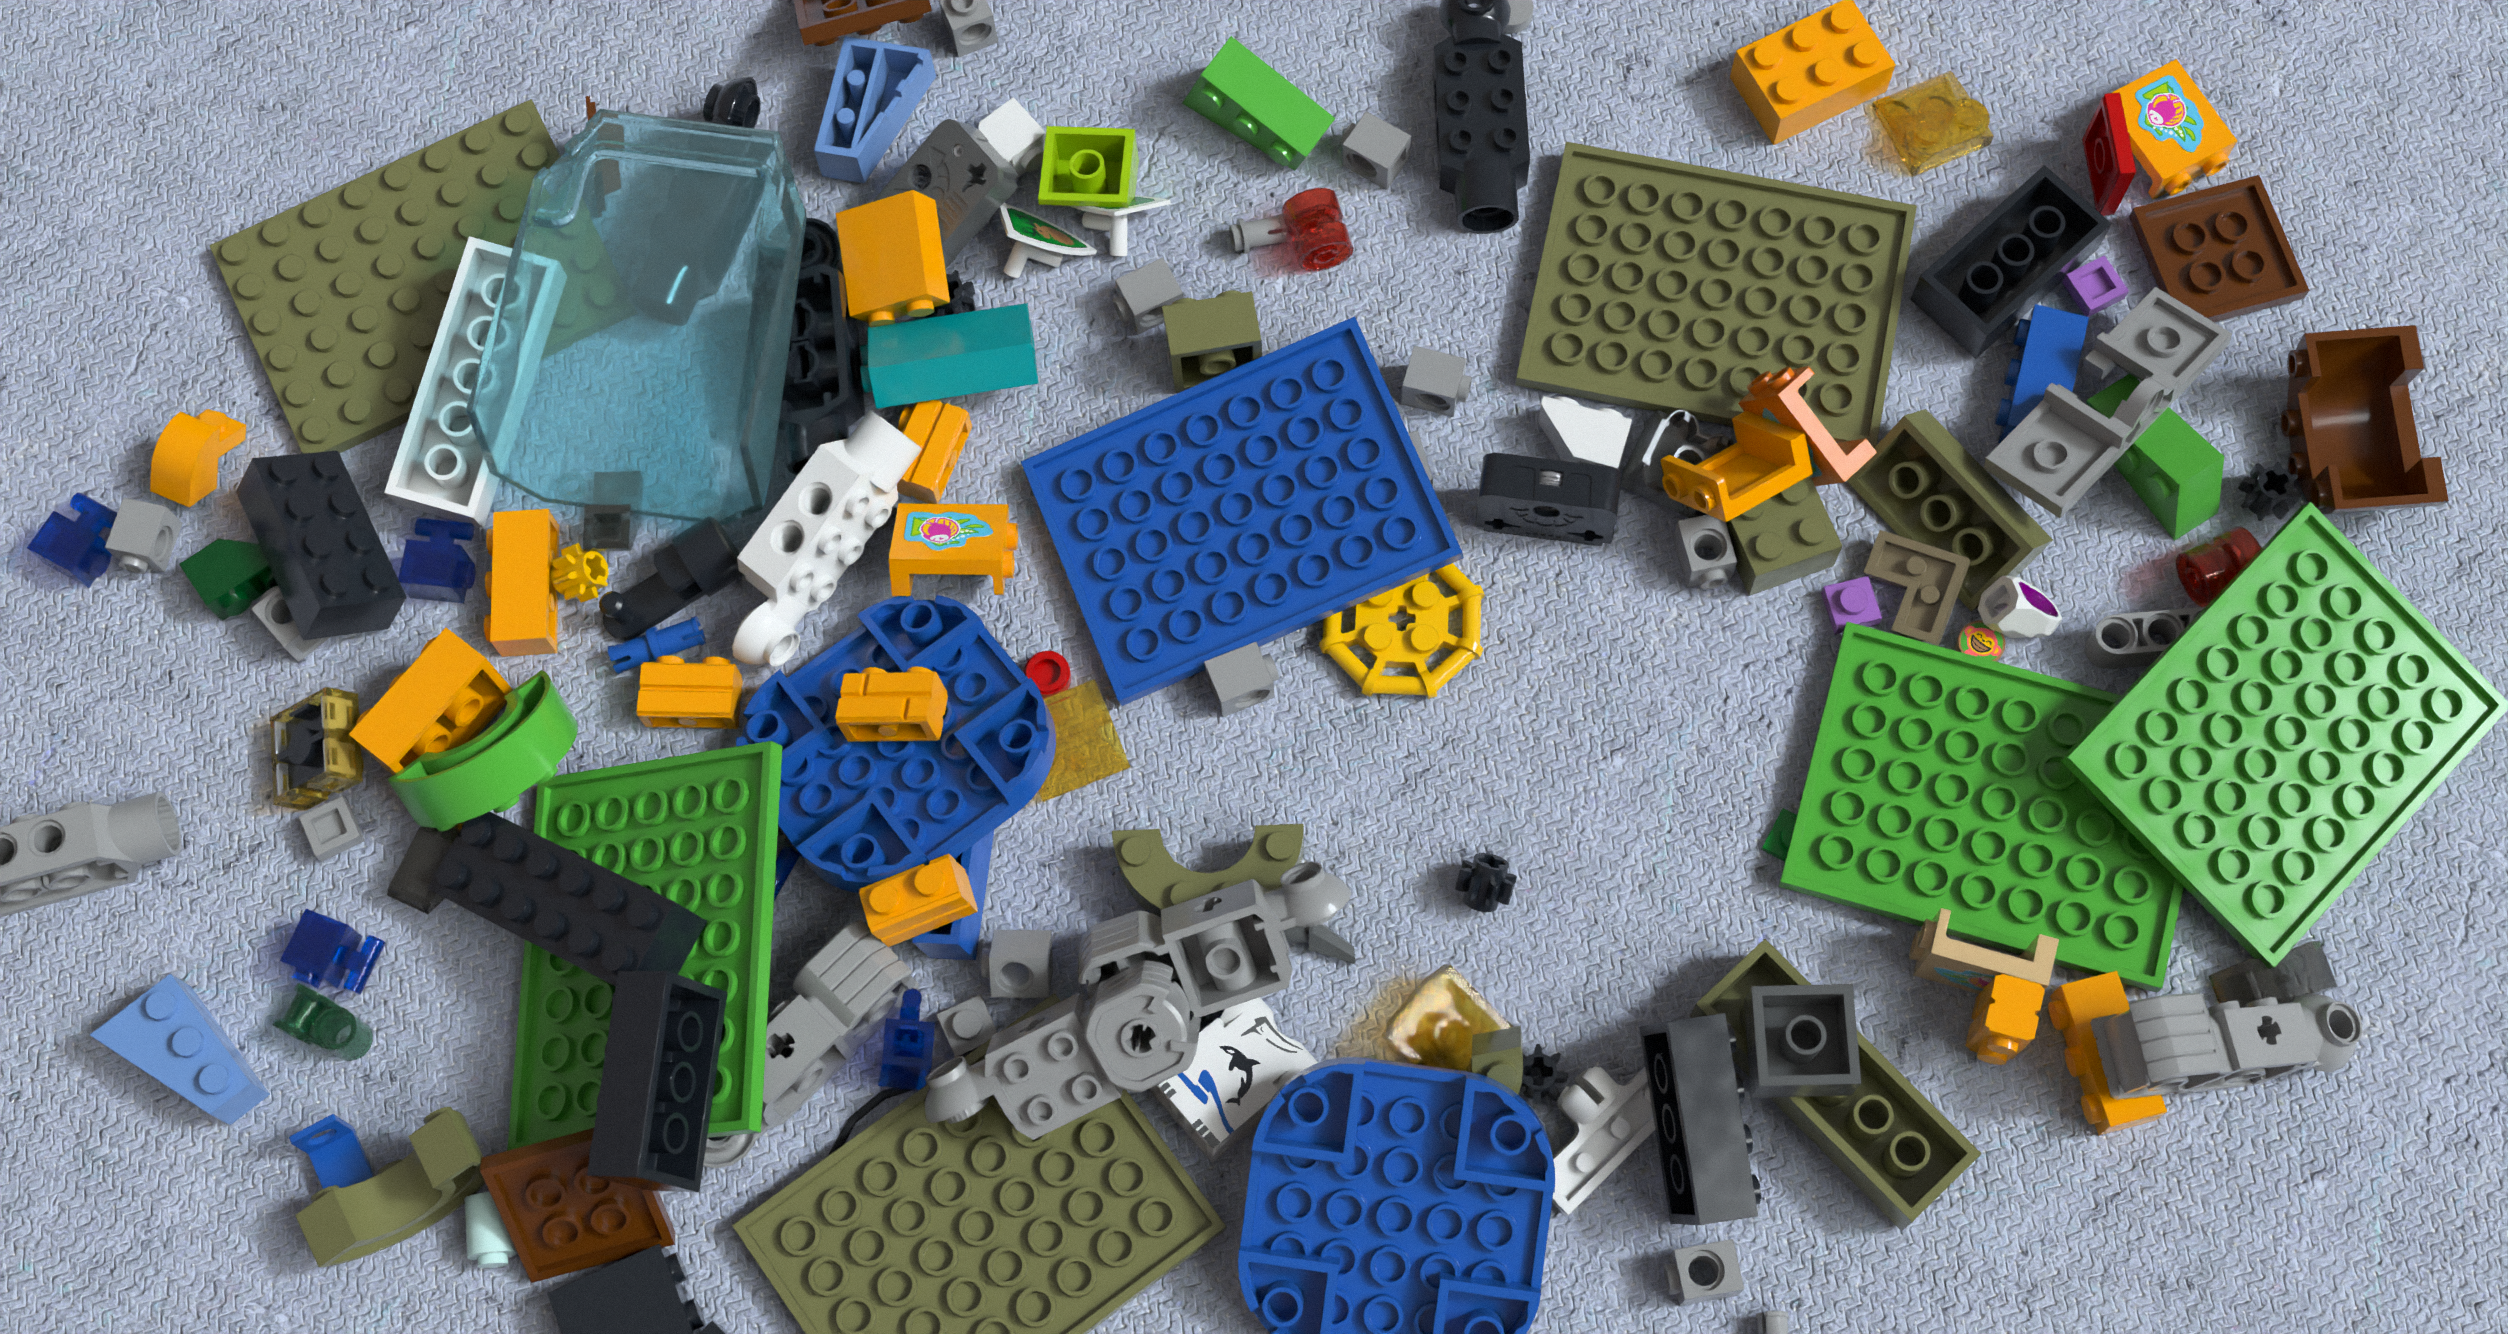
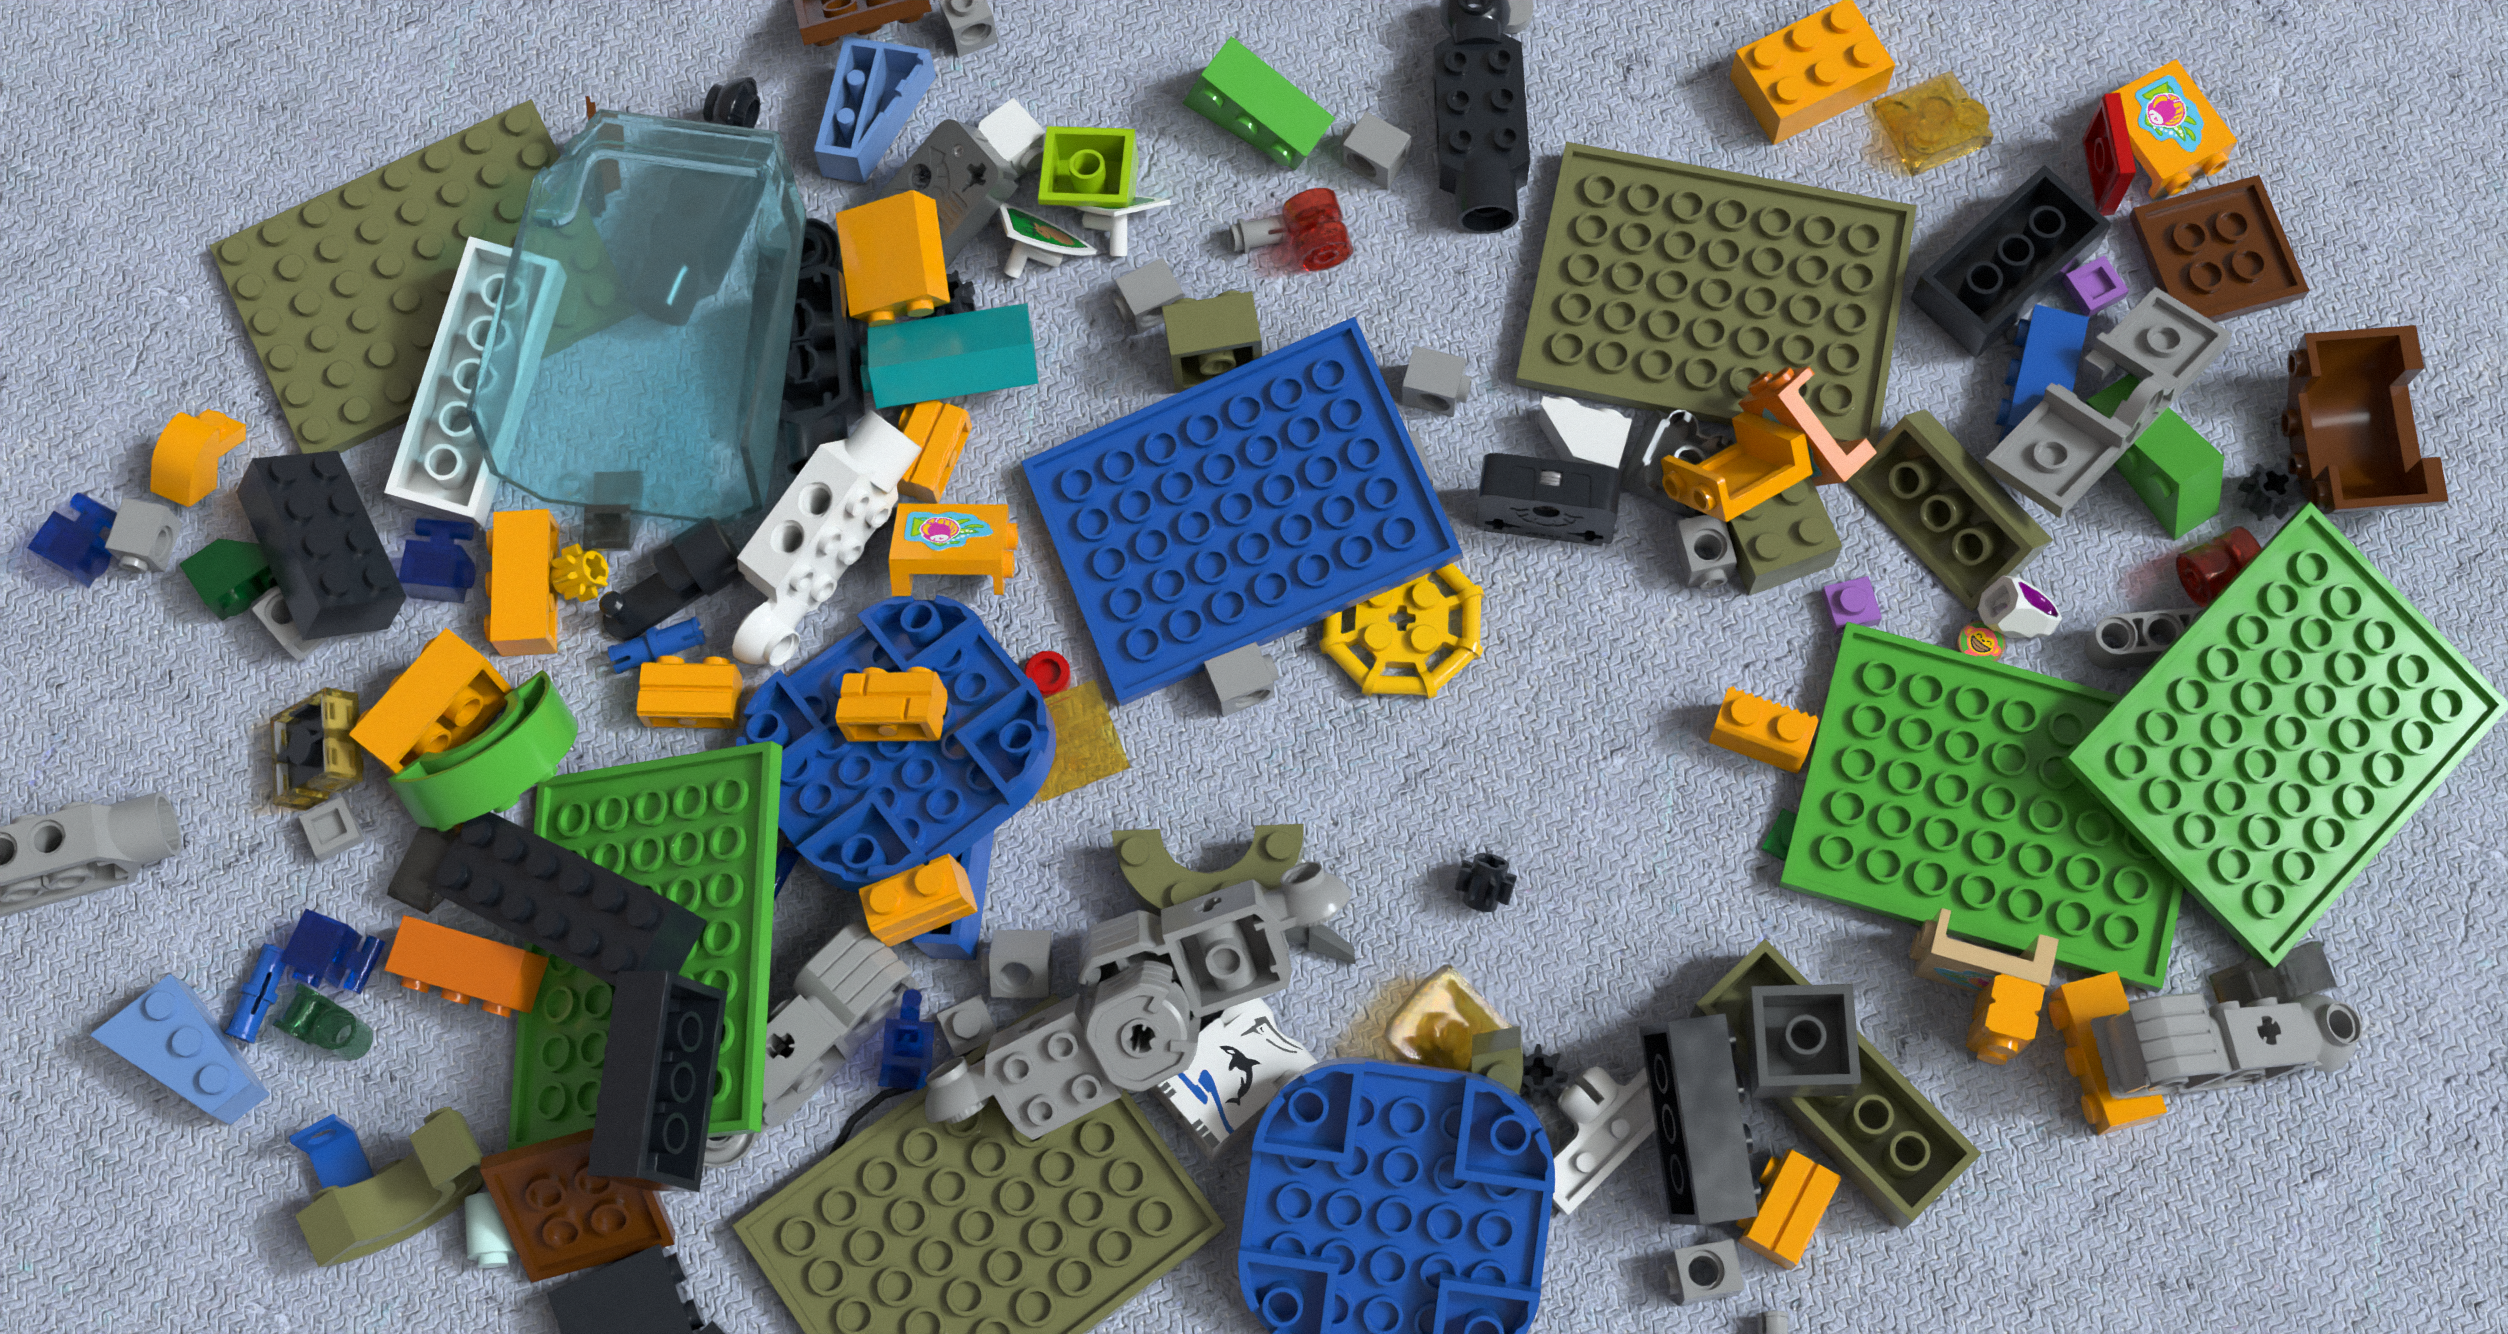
(257, 994): none -> blue pin
(466, 967): none -> orange brick
(1763, 730): none -> light orange brick
(1789, 1208): none -> light orange brick
(1930, 581): dark tan plate -> none

